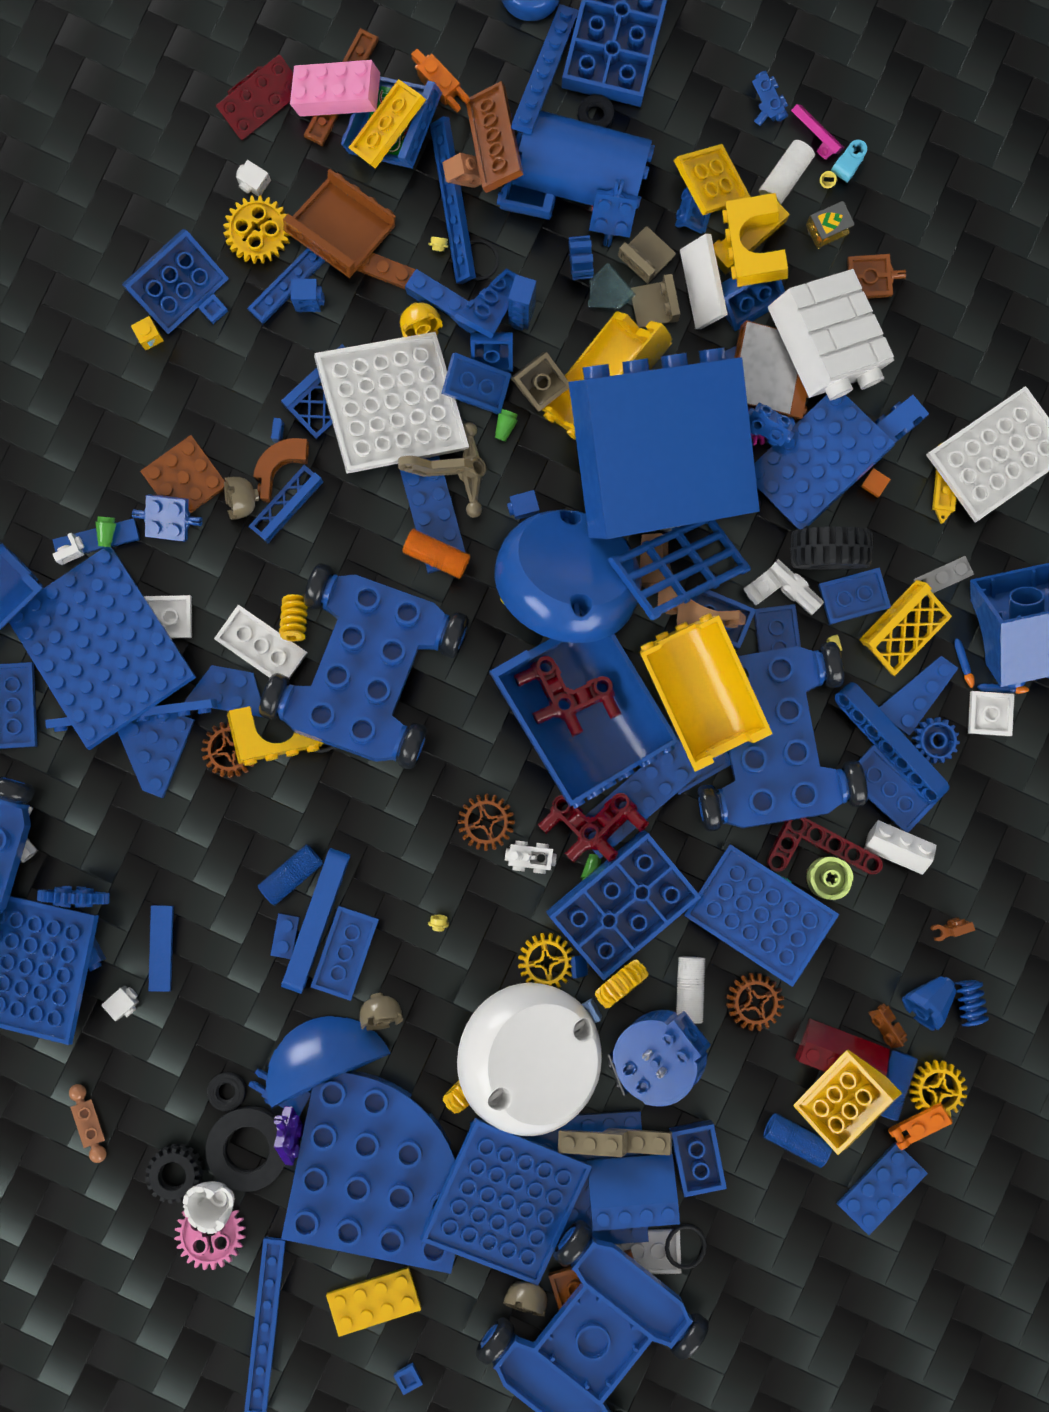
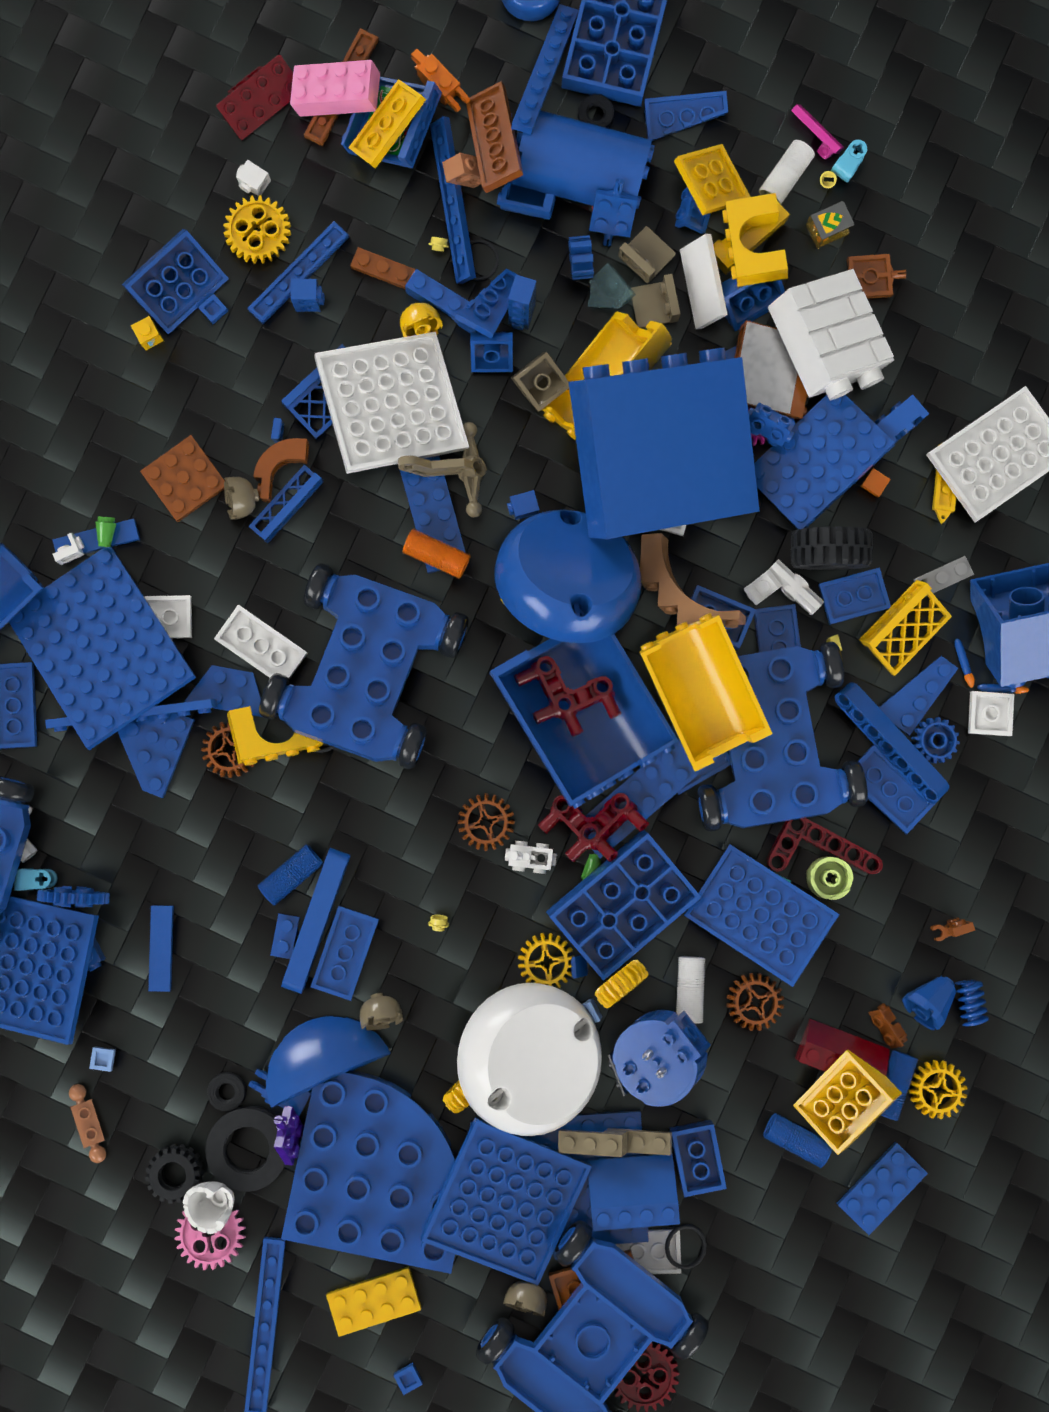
(32, 879): none -> medium azure piece
(102, 1058): none -> light blue plate
(121, 1003): white brick -> none
(167, 517): plate -> none
(293, 618): yellow piece -> none
(340, 224): dark orange panel -> none
(476, 383): blue plate -> none
(505, 424): bright green cone -> none
(657, 1360): none -> dark red gear
(673, 580): blue door -> none
(681, 112): none -> blue wing
(772, 104): blue brick -> none
(900, 847): white brick -> none
(920, 1125): orange plate -> none

